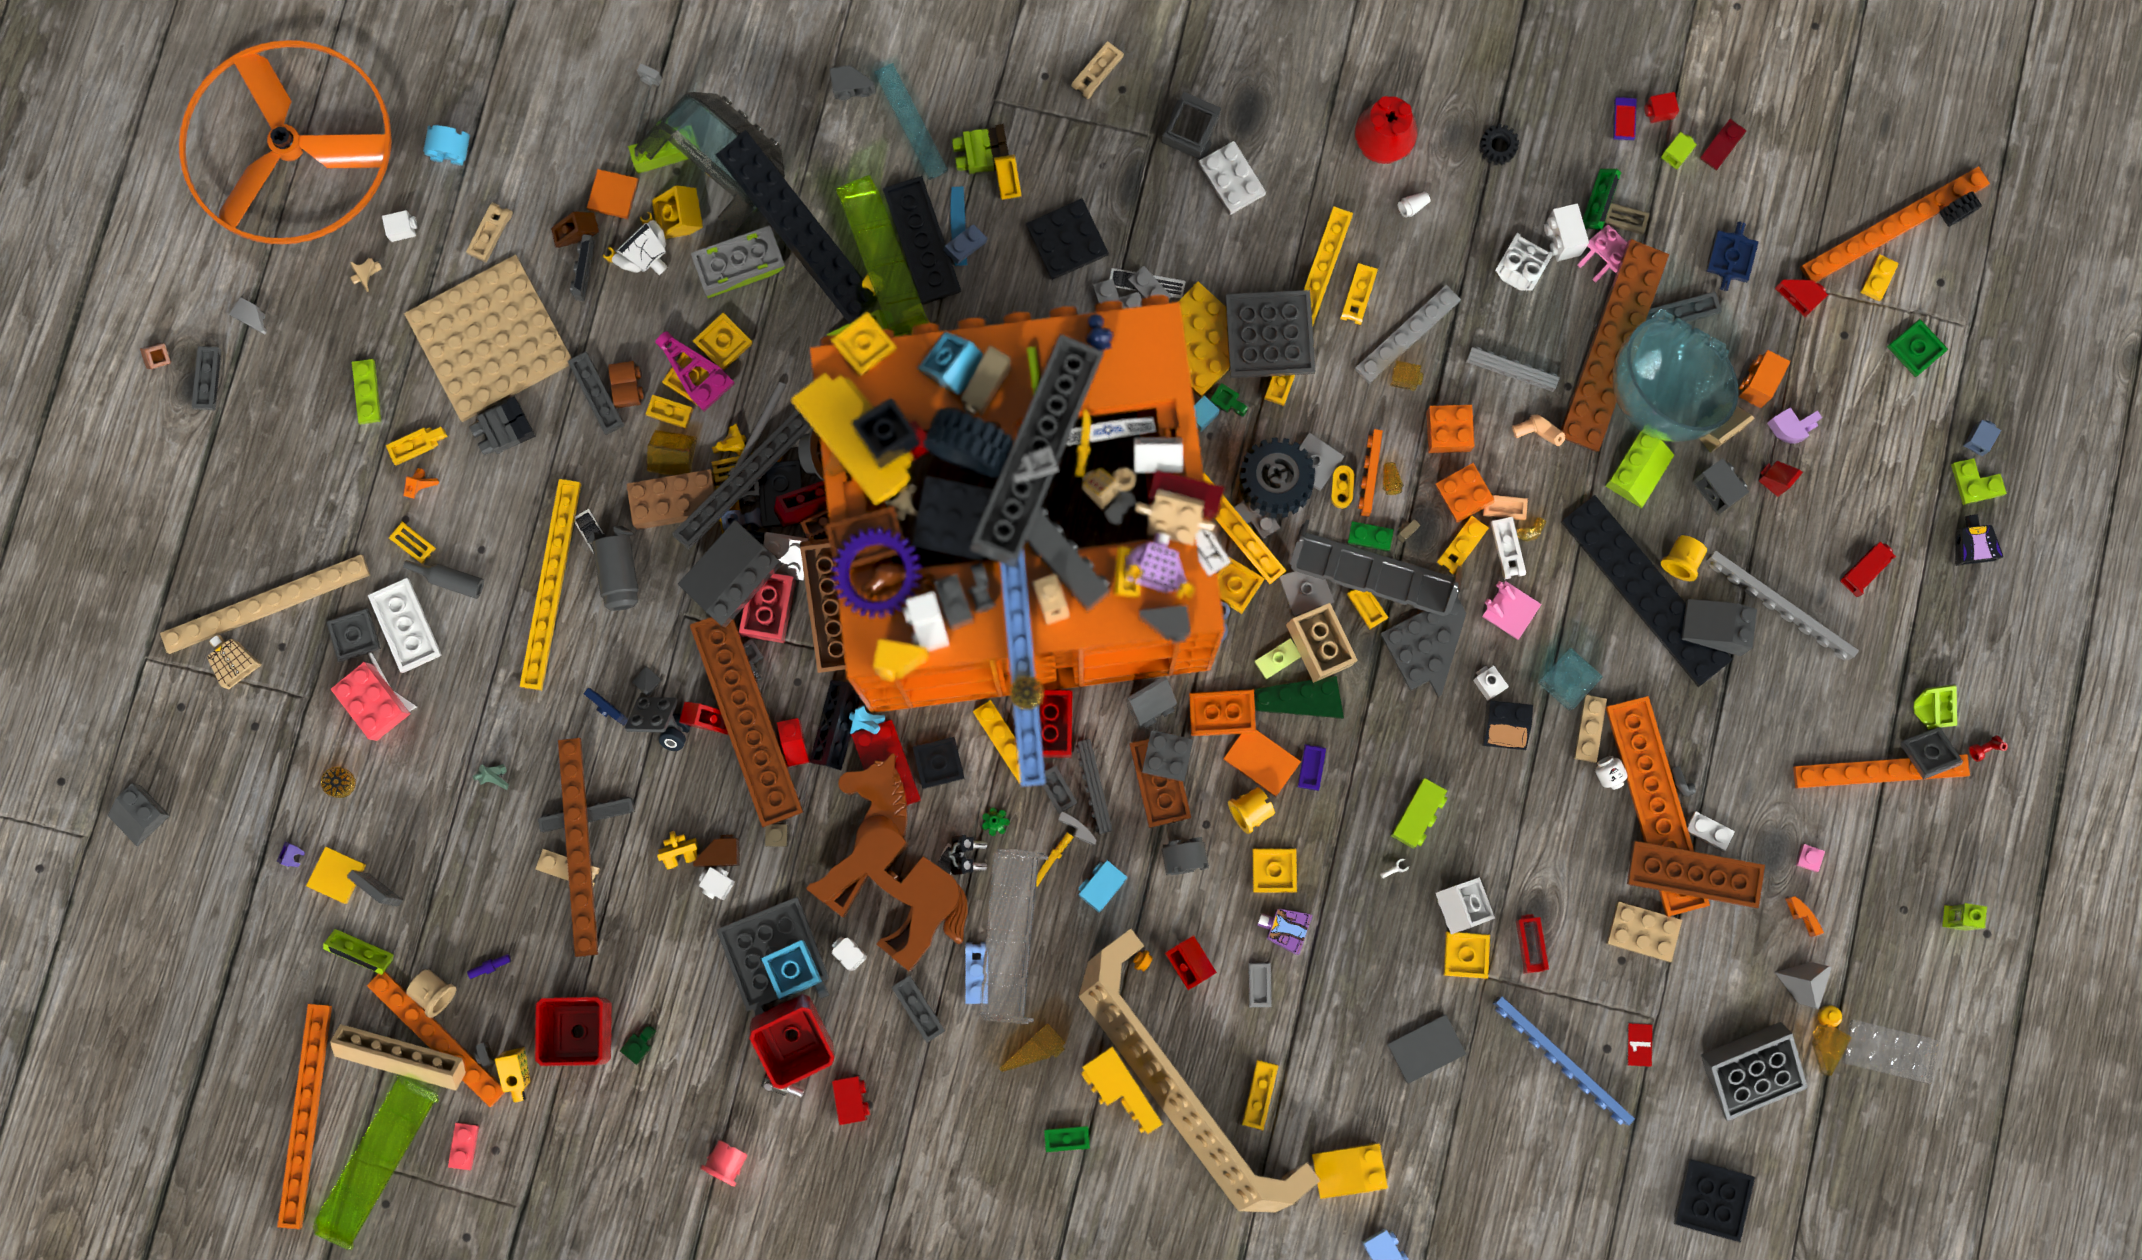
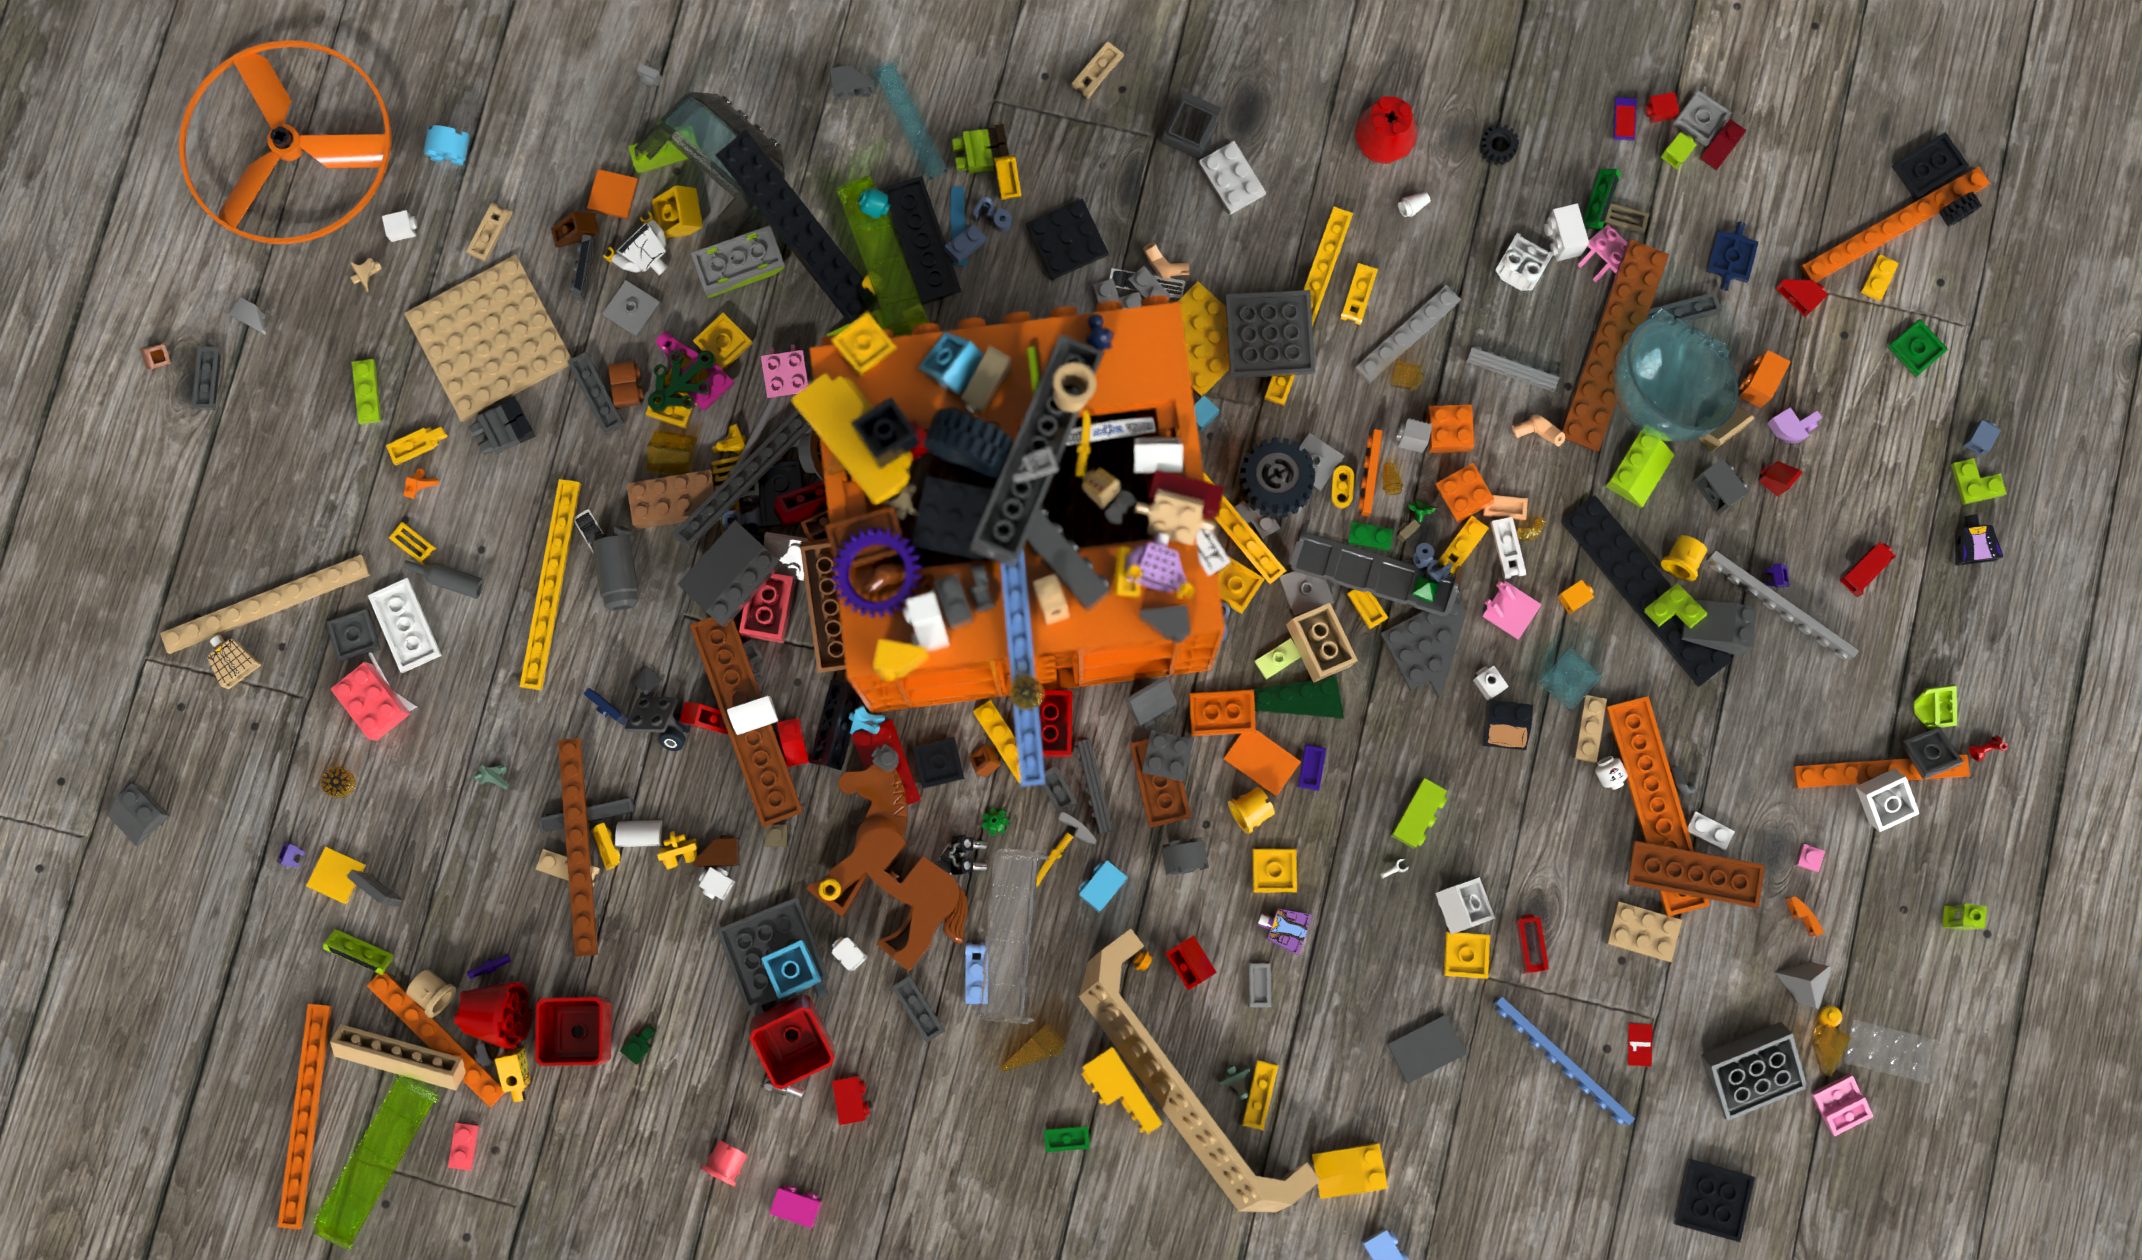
(496, 1013): none -> red cone
(603, 840): none -> yellow plate
(631, 308): none -> light grey plate
(638, 833): none -> white brick
(679, 383): none -> dark green plant
(752, 715): none -> white brick
(784, 372): none -> bright pink plate
(796, 1206): none -> dark pink brick
(824, 884): none -> yellow plate
(873, 203): none -> teal head
(885, 758): none -> dark grey plate
(985, 760): none -> dark orange slope
(1001, 217): none -> sand blue leg
(1073, 375): none -> tan piece
(1126, 478): tan plate -> none
(1161, 265): none -> light nougat arm
(1227, 399): green plate -> none
(1236, 1080): none -> sand green piece
(1414, 435): none -> light grey brick
(1420, 509): none -> green plant
(1424, 559): none -> sand blue leg
(1425, 589): none -> green slope
(1576, 596): none -> light orange brick
(1676, 602): none -> lime plate
(1702, 118): none -> light grey plate
(1780, 574): none -> dark purple tile
(1841, 1104): none -> bright pink slope
(1887, 800): none -> white brick
(1930, 165): none -> black plate

